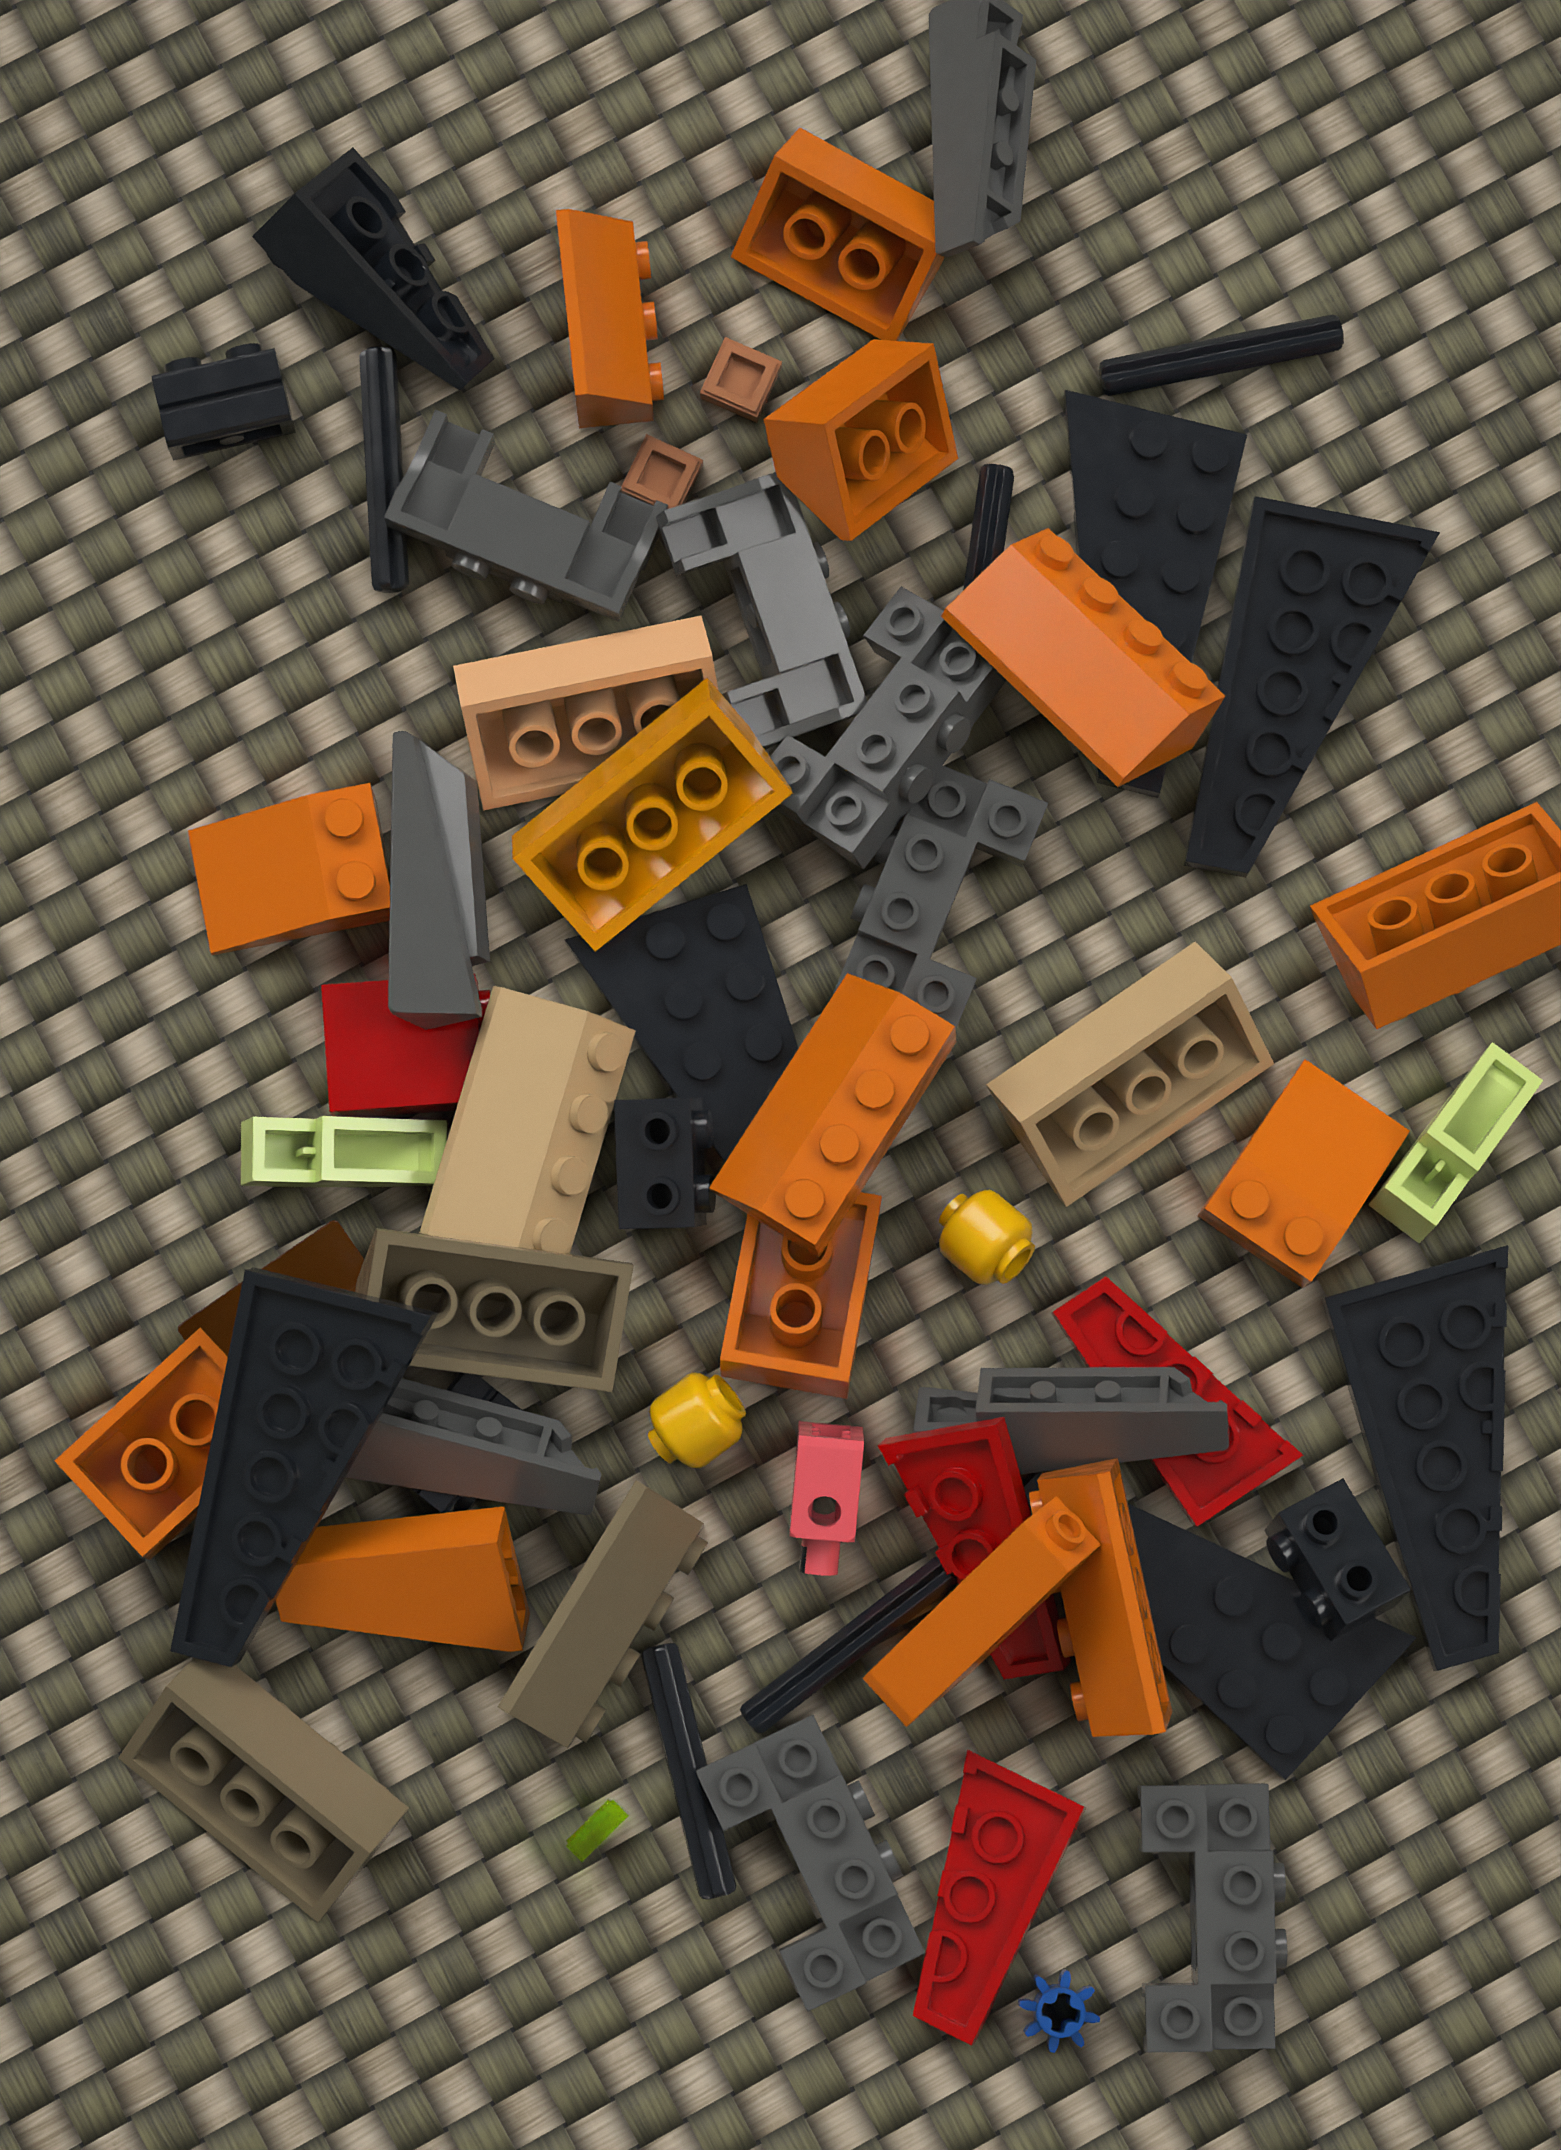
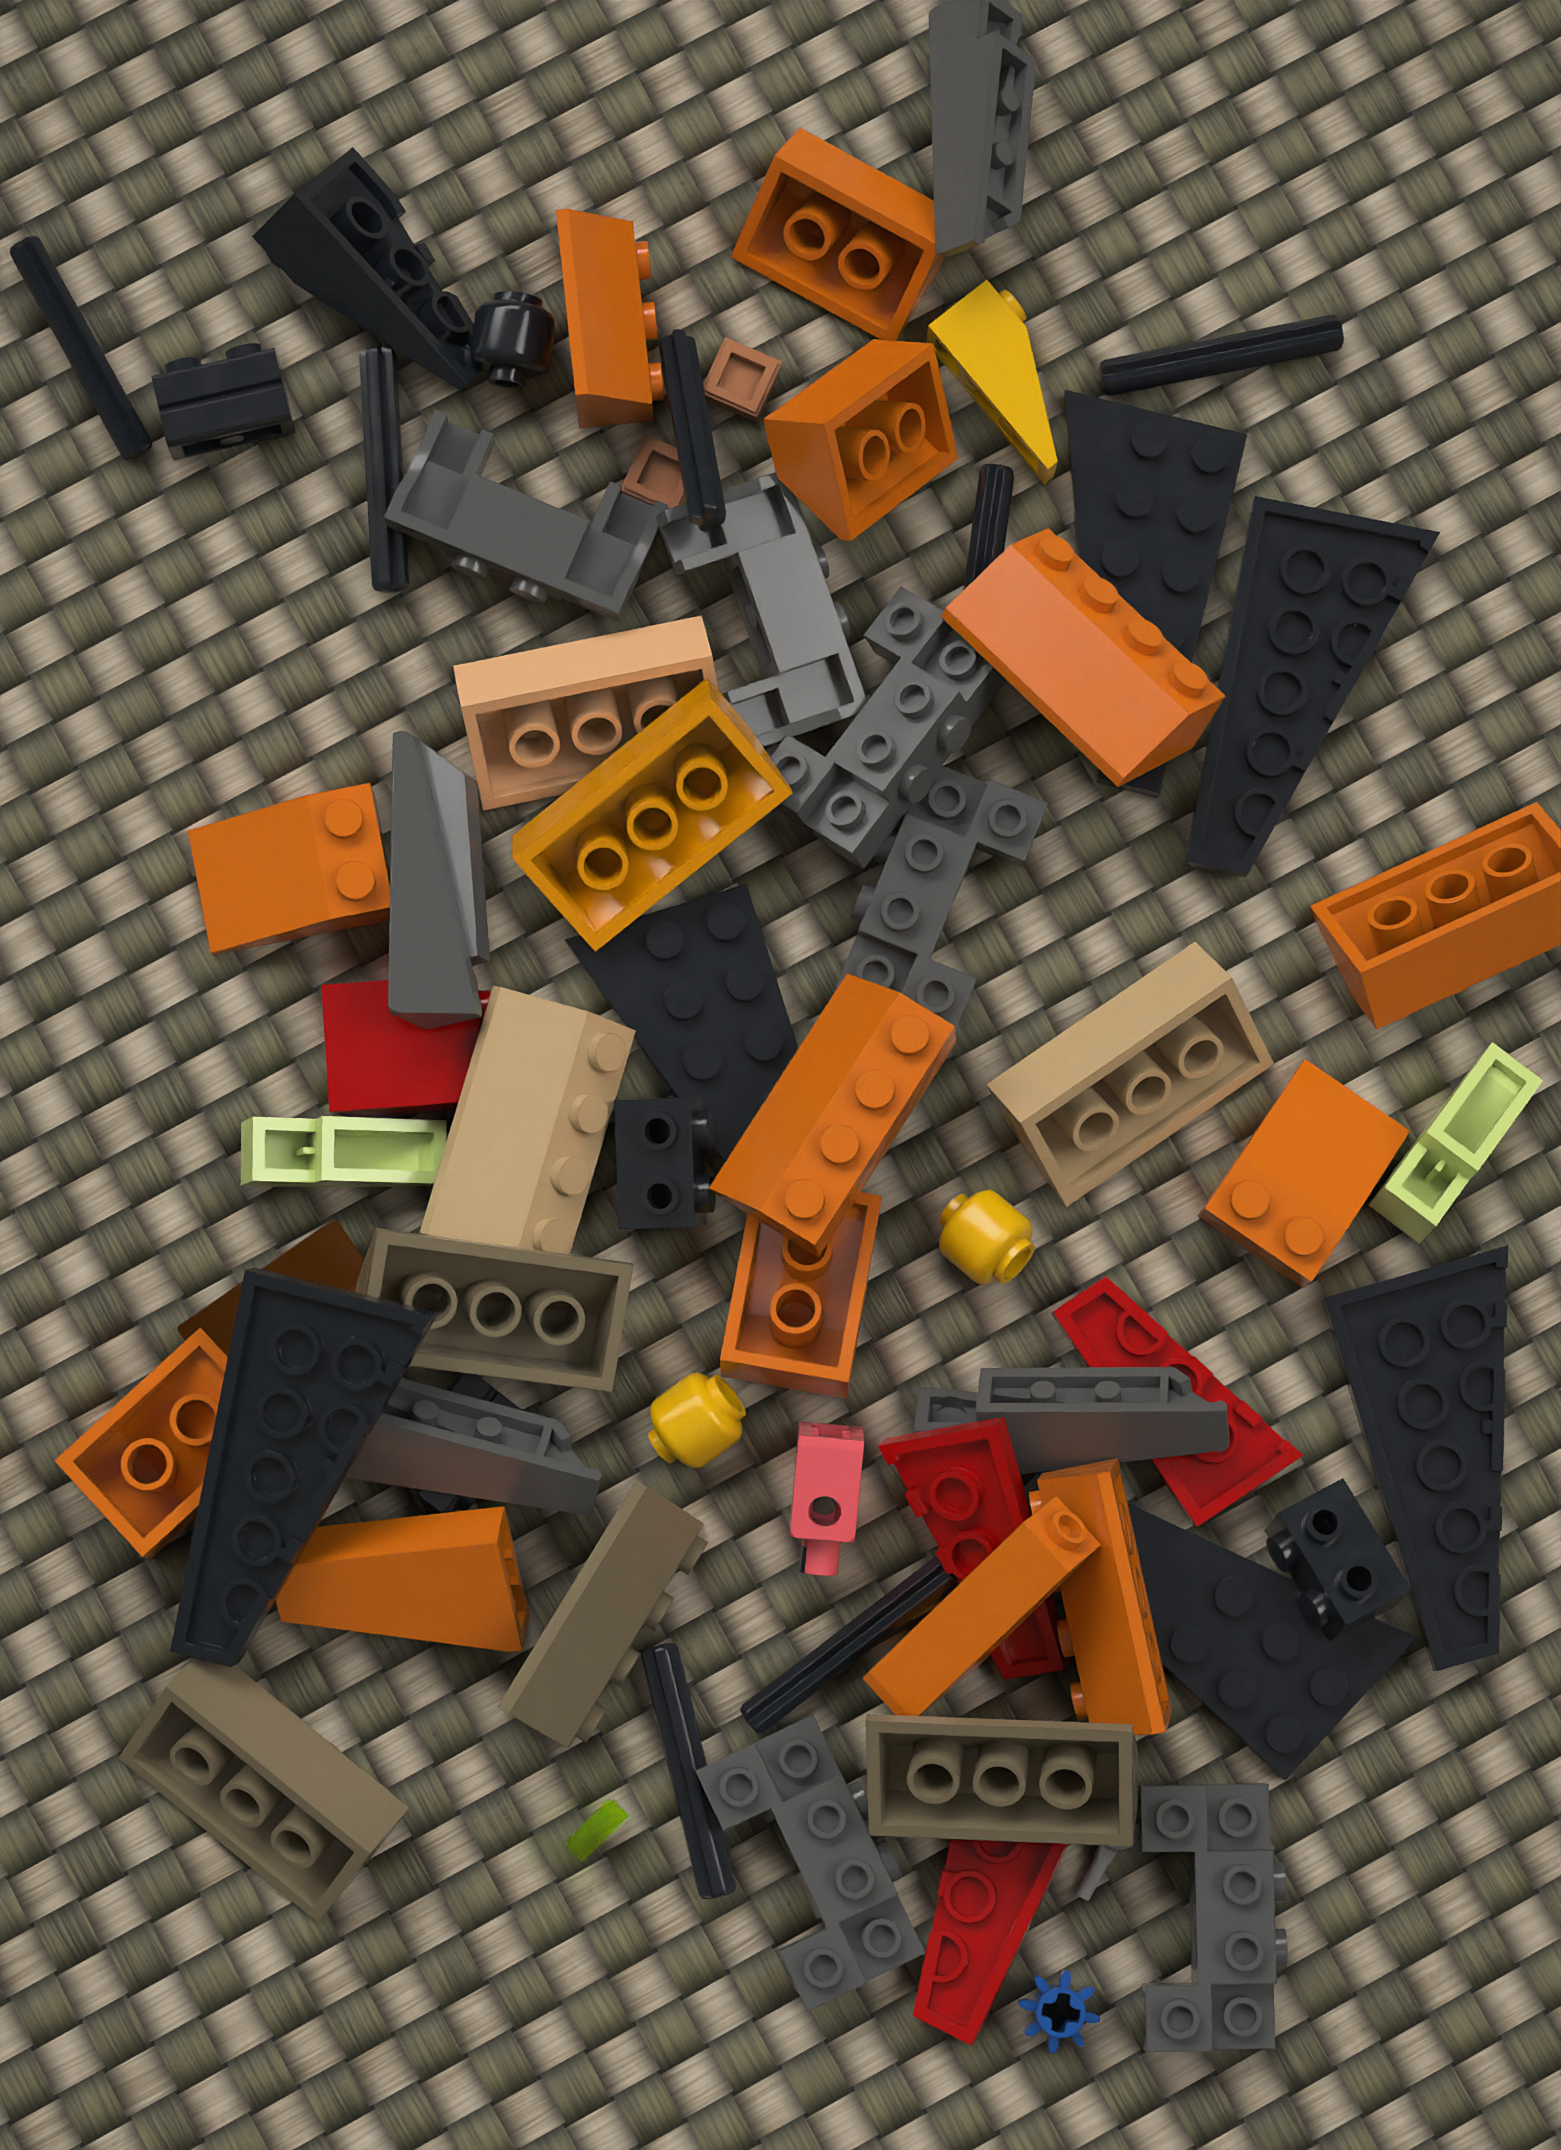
(81, 347): none -> black axle
(512, 339): none -> black head
(692, 430): none -> black axle
(993, 360): none -> yellow slope
(1001, 1779): none -> dark tan slope
(1103, 1857): none -> light grey hand

